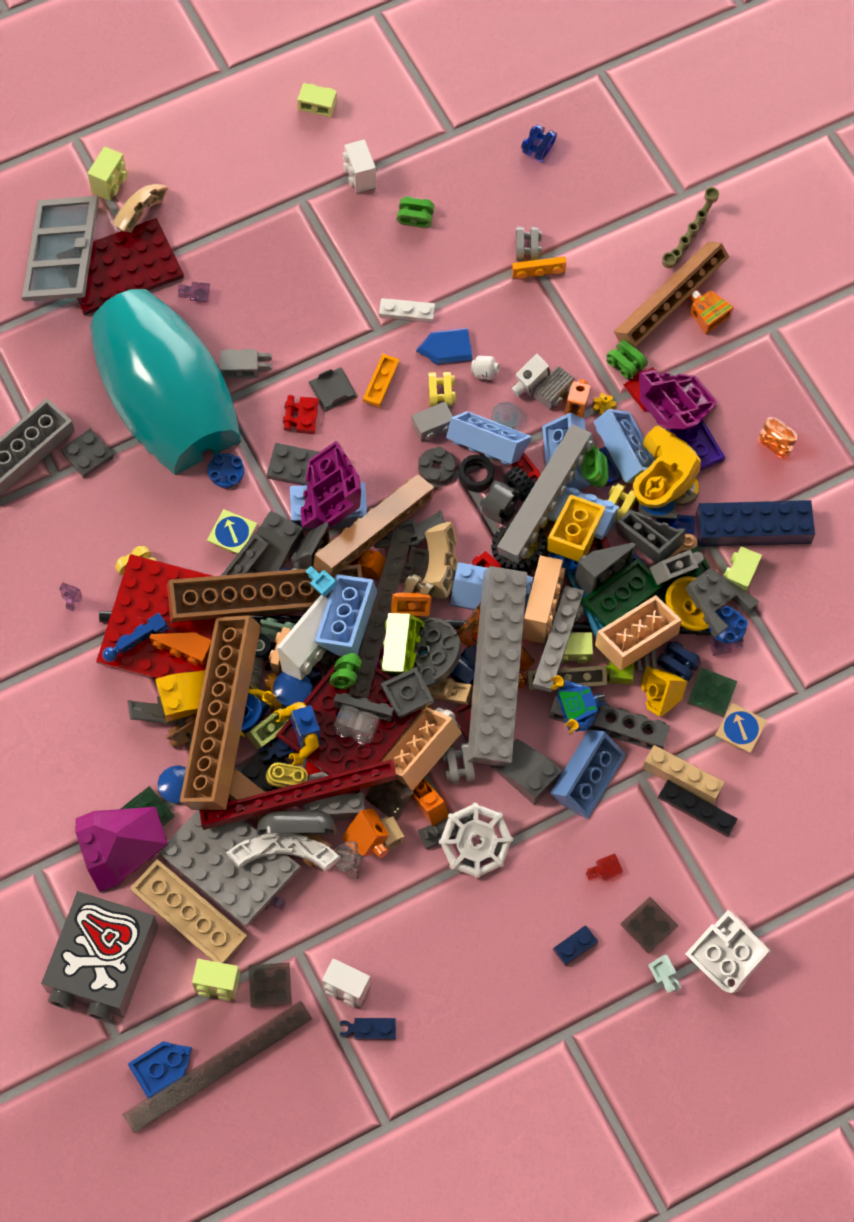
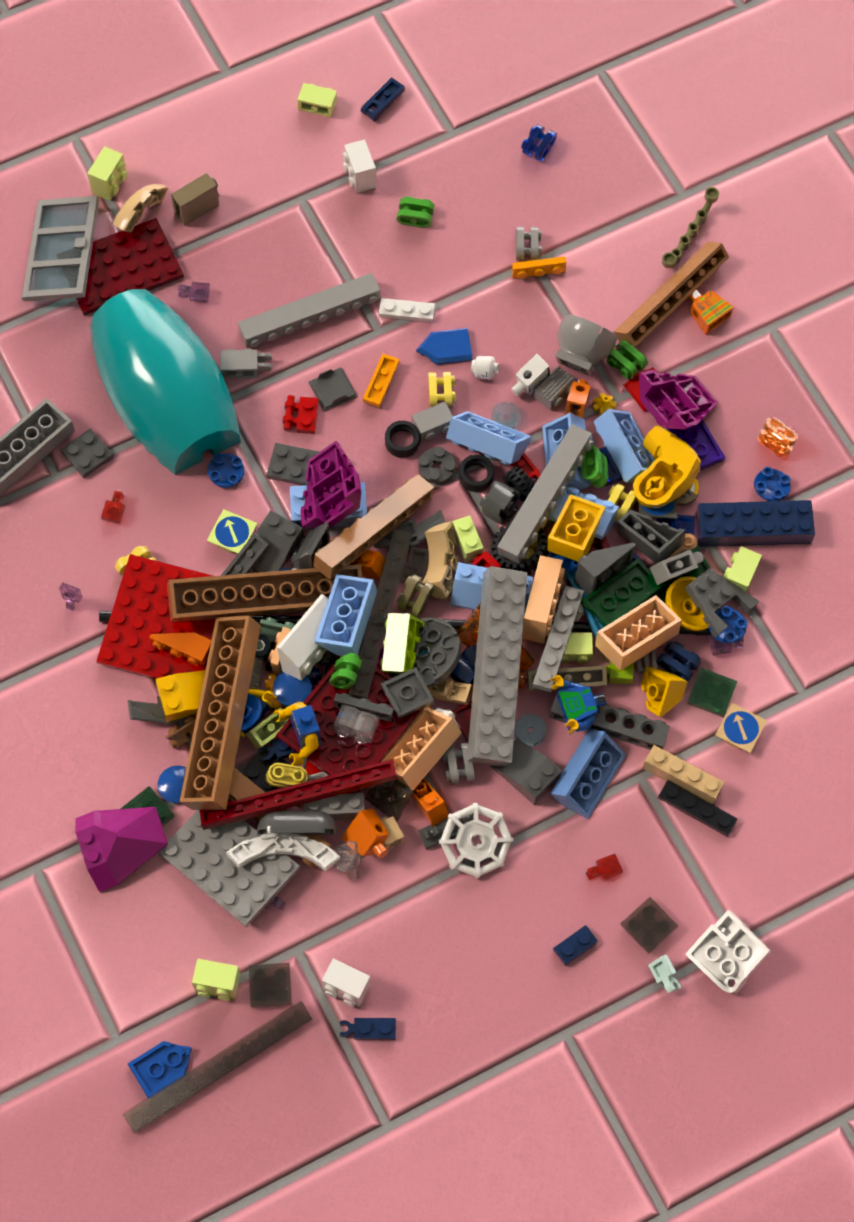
(99, 956): brick -> none
(113, 509): none -> clear red plate
(155, 625): blue plate -> none
(188, 913): tan plate -> none
(195, 199): none -> dark tan brick
(309, 310): none -> light grey brick
(321, 582): medium azure plate -> none
(383, 99): none -> dark blue plate
(402, 451): none -> black tyre
(411, 603): orange slope -> none
(467, 538): none -> yellowish green brick
(534, 722): none -> clear light blue piece
(582, 344): none -> light grey plate
(772, 484): none -> blue dish

